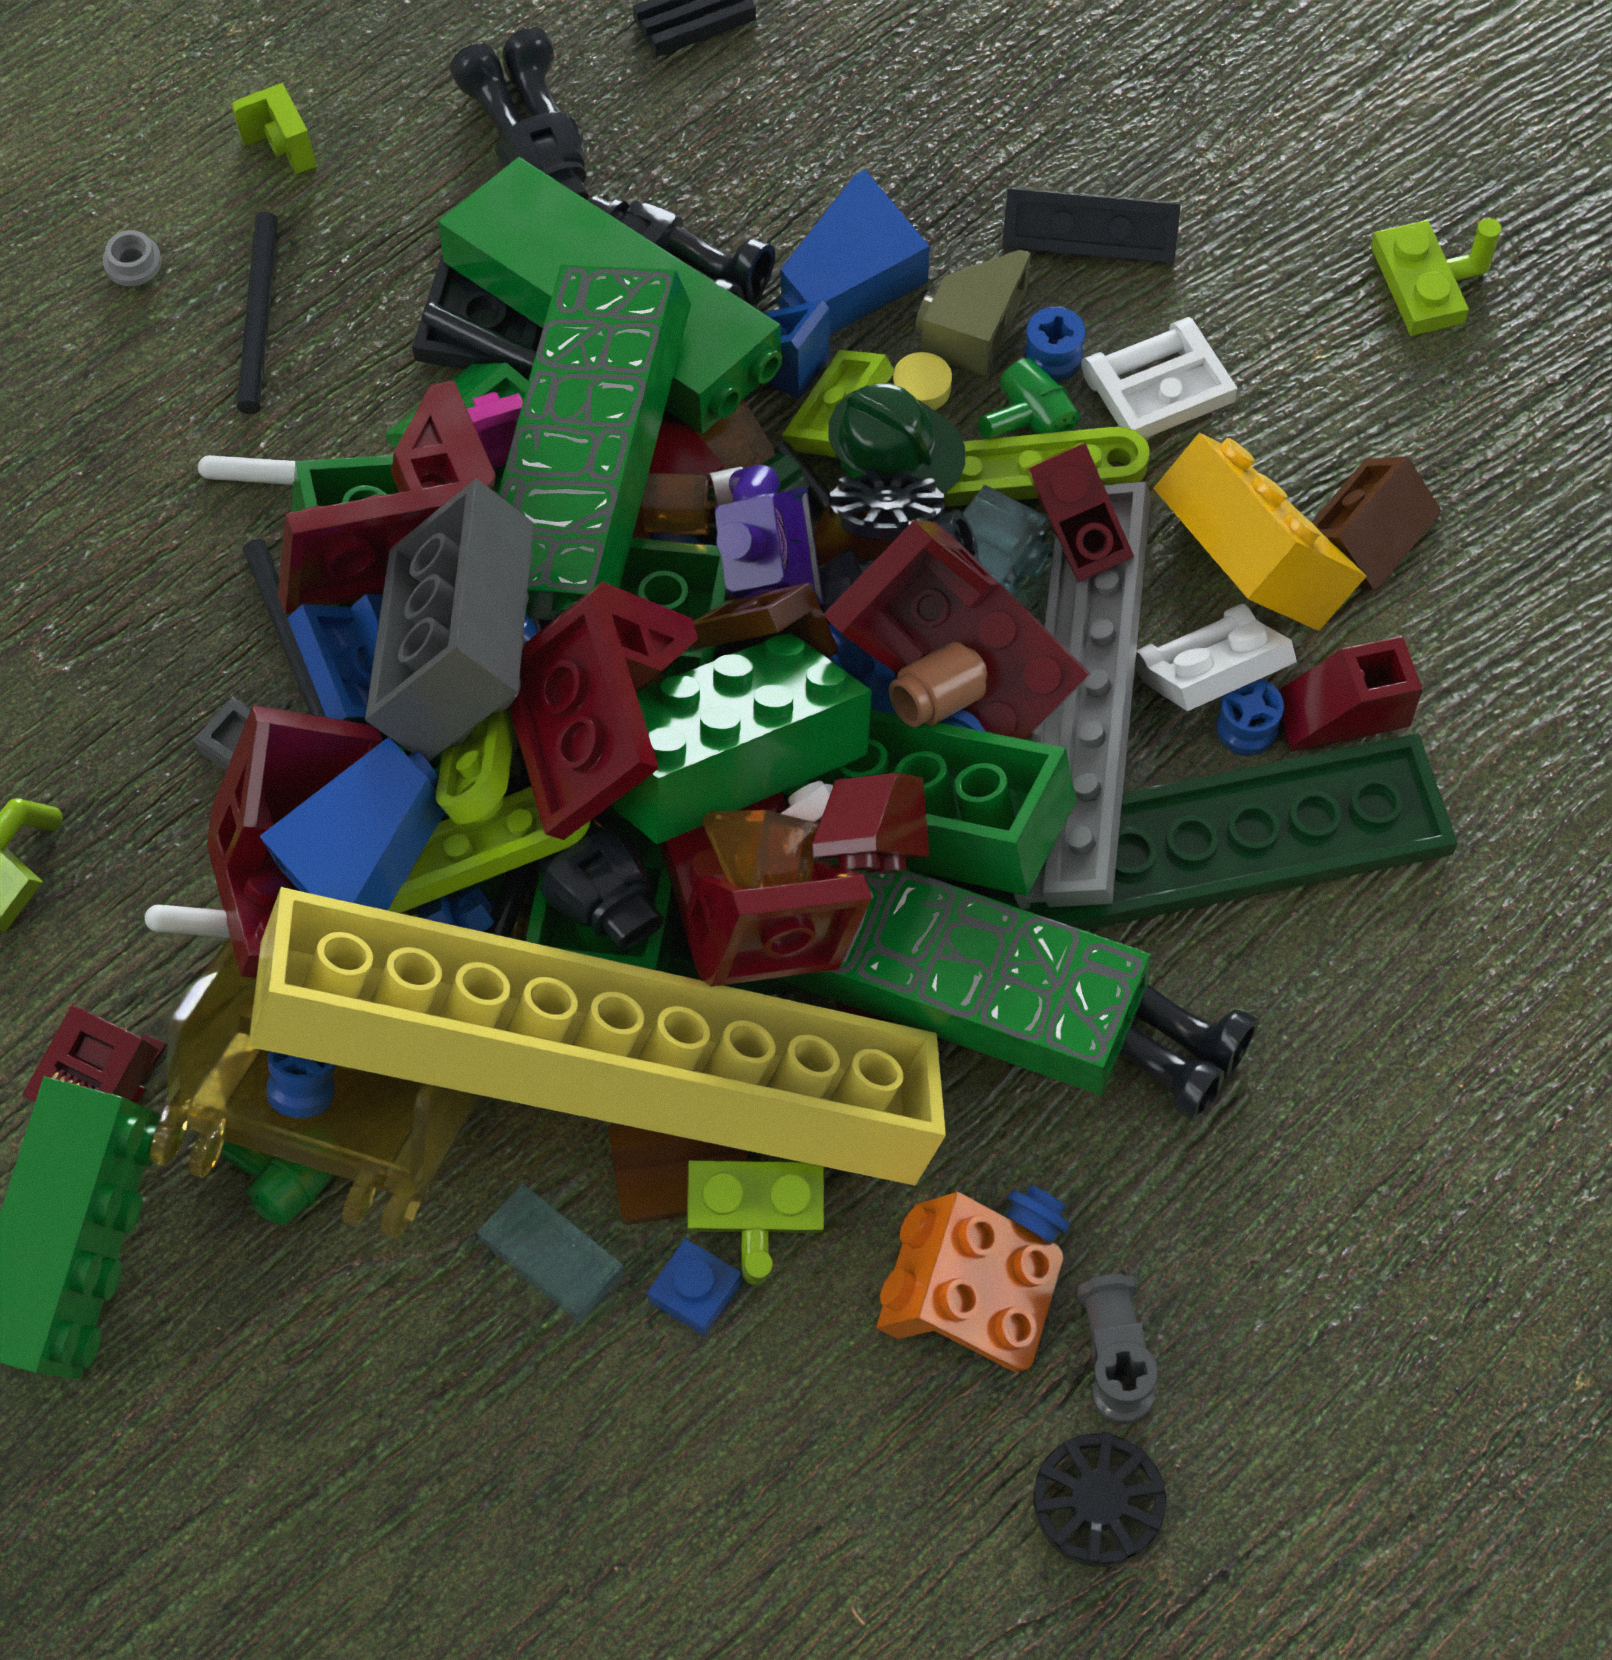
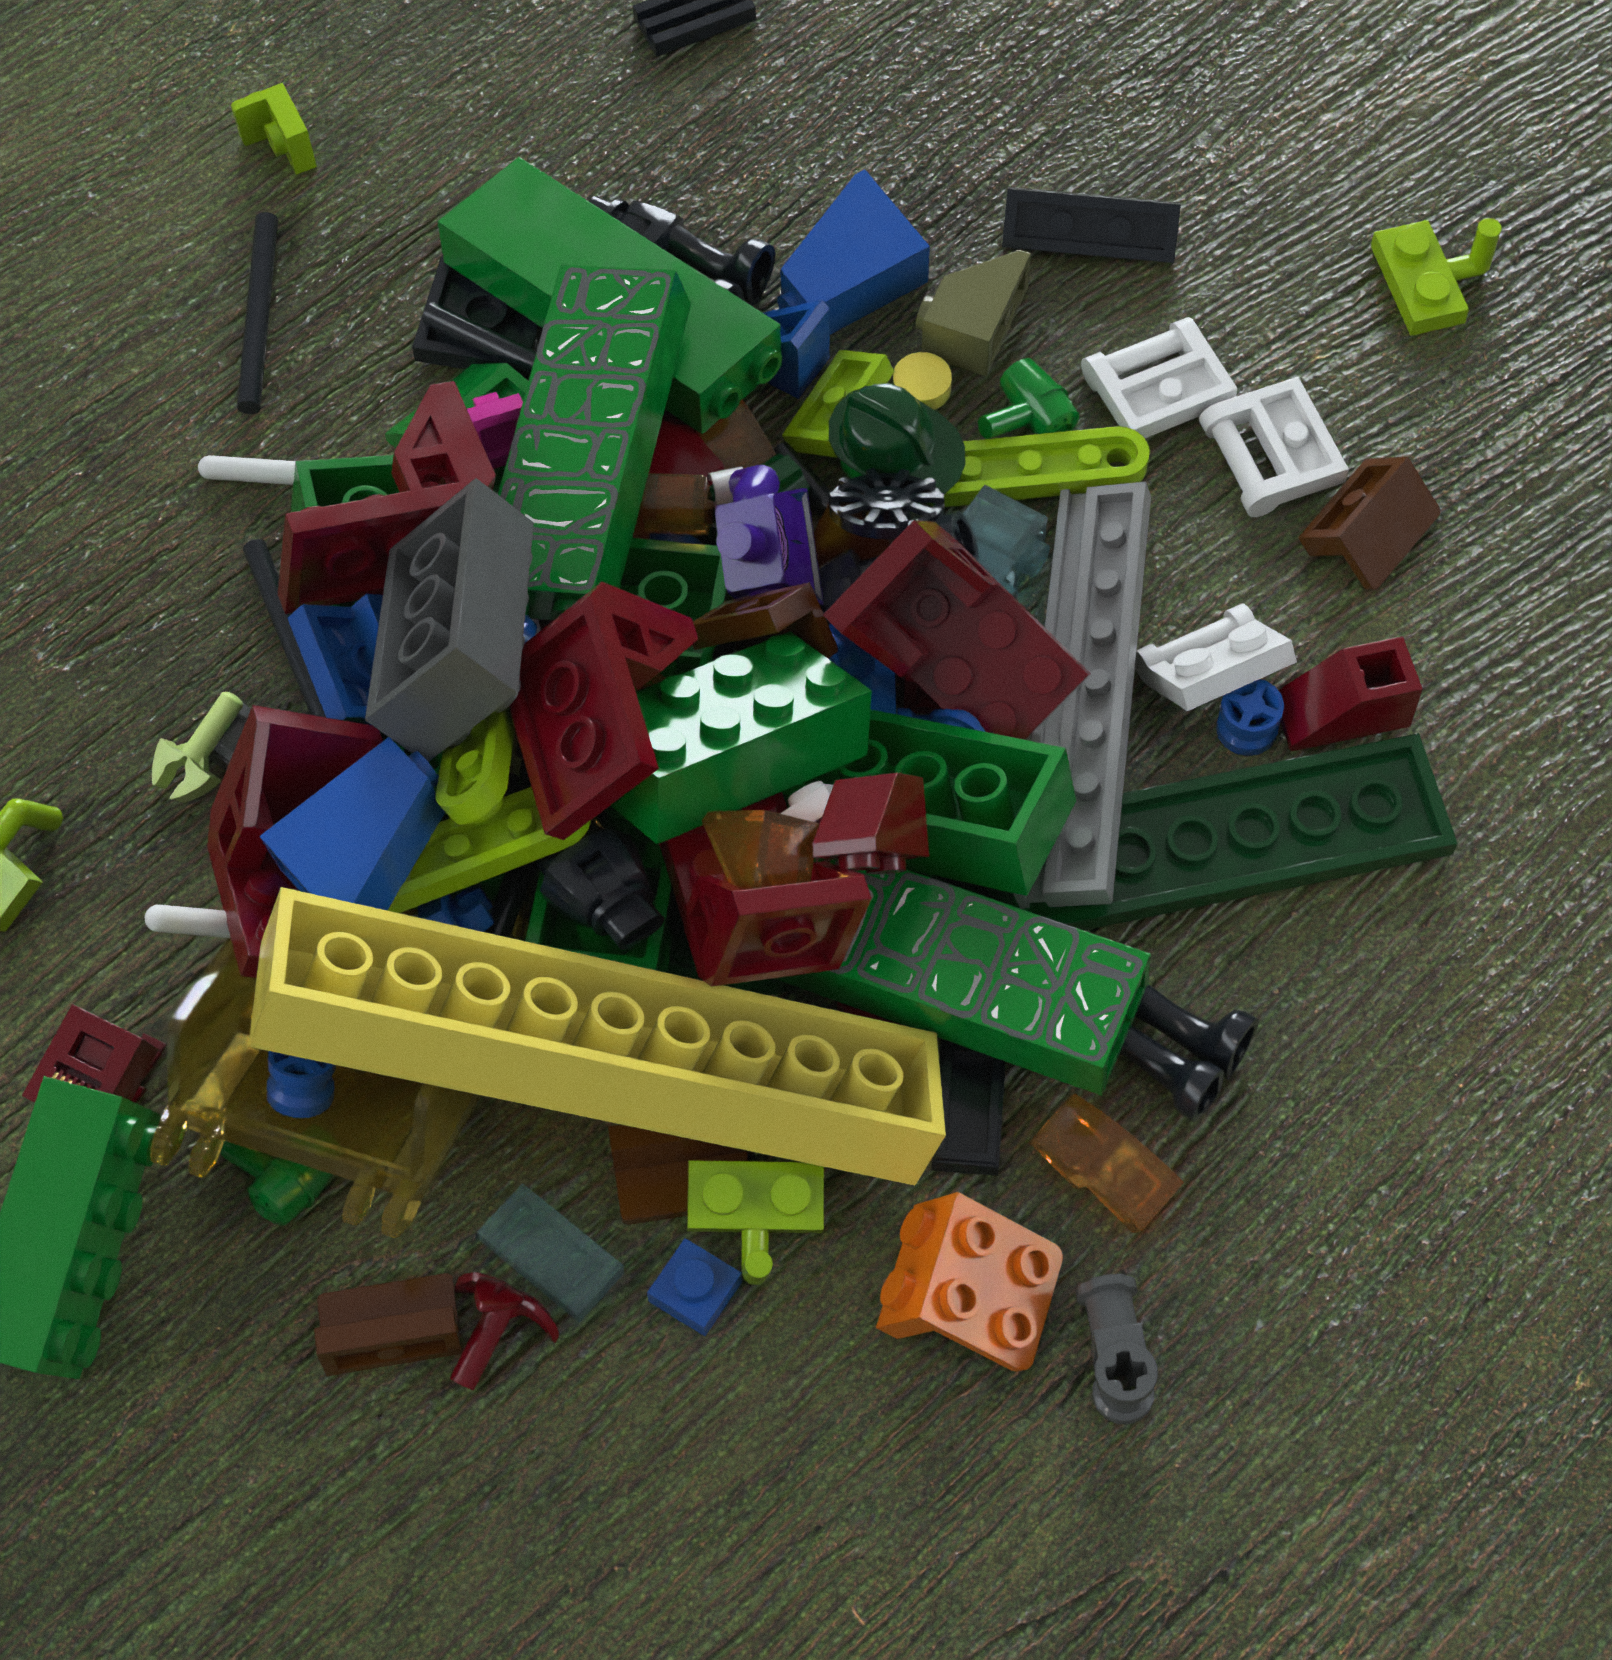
(130, 247): light grey plate -> none
(195, 752): none -> yellowish green bar
(387, 1324): none -> reddish brown panel
(499, 1305): none -> dark red plant
(549, 137): black piece -> none
(938, 685): nougat brick -> none
(972, 1111): none -> black tile
(1037, 1213): blue plate -> none
(1065, 354): blue wheel -> none
(1079, 511): dark red slope -> none
(1099, 1499): black wheel -> none
(1107, 1160): none -> clear orange slope
(1257, 533): yellow wedge -> none
(1291, 438): none -> white plate

